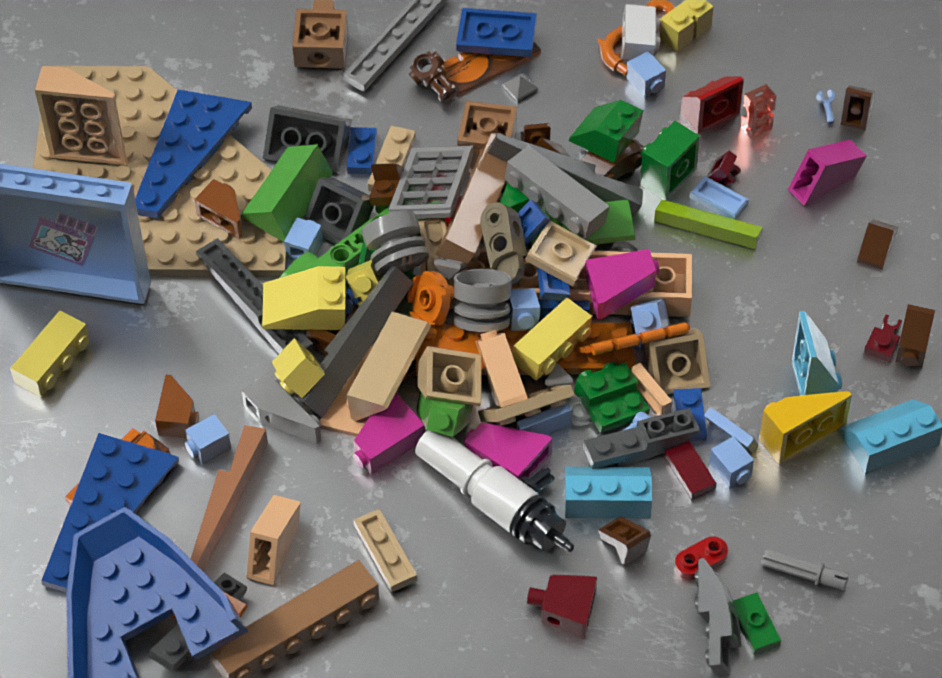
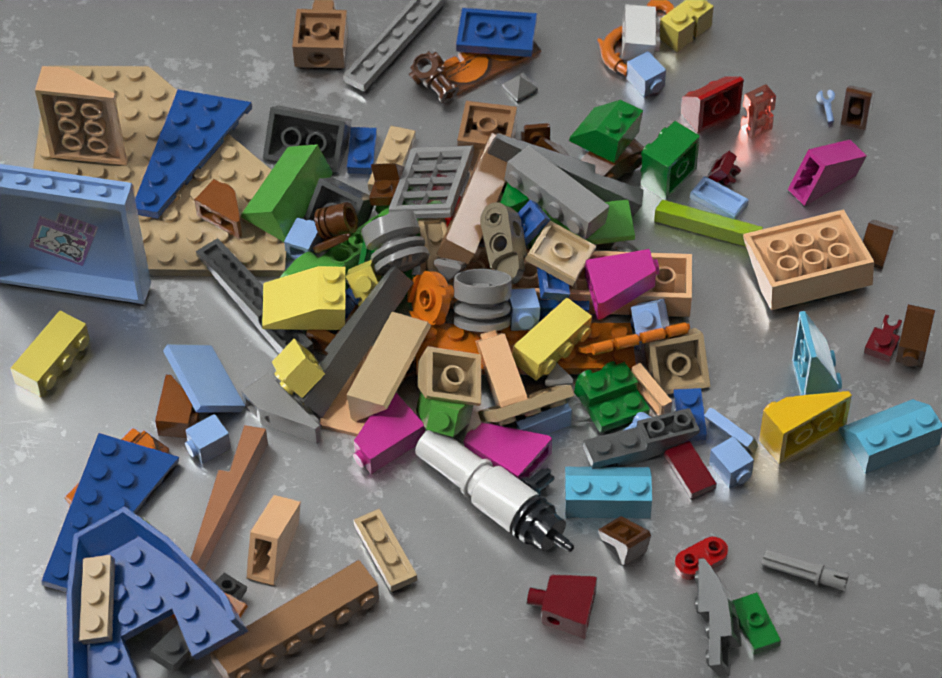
(97, 599): none -> tan plate
(203, 378): none -> light blue tile
(331, 242): none -> reddish brown piece
(336, 220): none -> reddish brown piece
(809, 259): none -> light nougat slope

